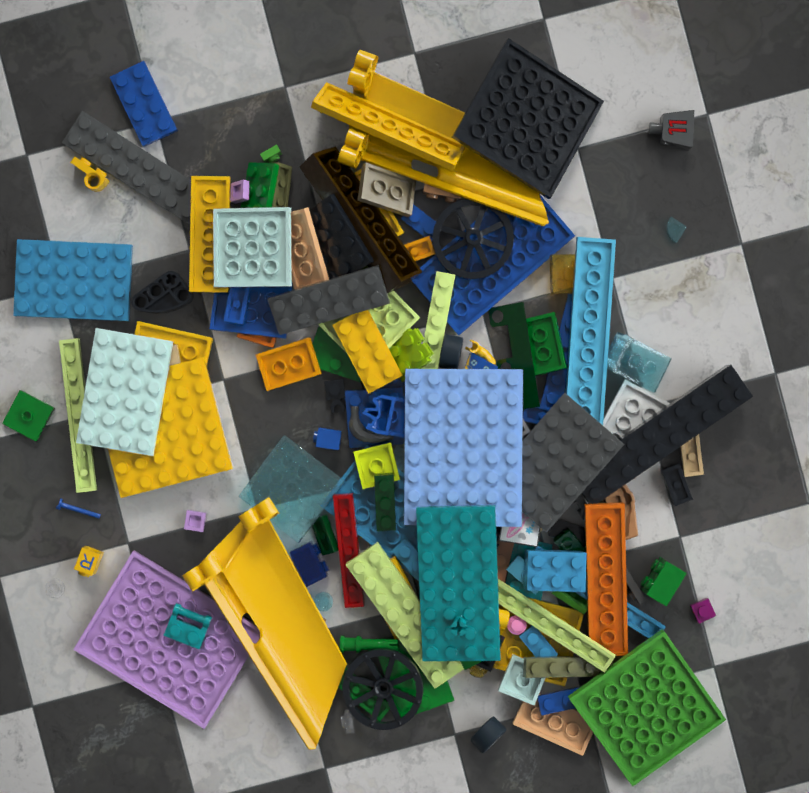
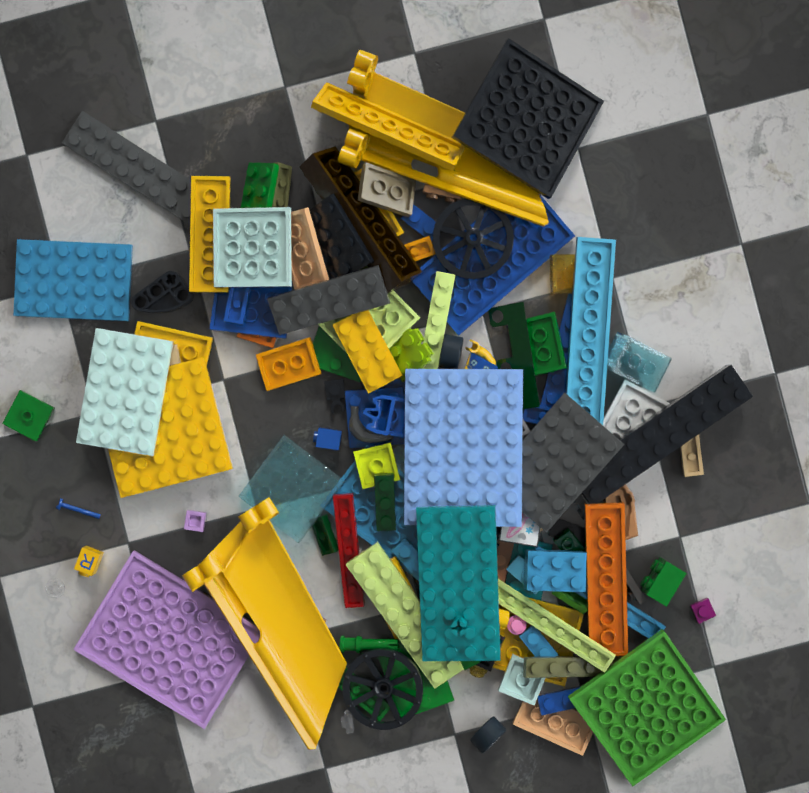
(74, 393): yellowish green plate -> none
(84, 165): yellow plate -> none
(143, 103): blue plate -> none
(184, 631): teal plate -> none
(239, 191): lavender plate -> none
(271, 155): bright green plate -> none
(309, 563): clear blue brick -> none
(323, 601): clear light blue plate -> none
(675, 129): dark grey torso -> none
(675, 229): clear light blue tile -> none
(676, 484): black plate -> none

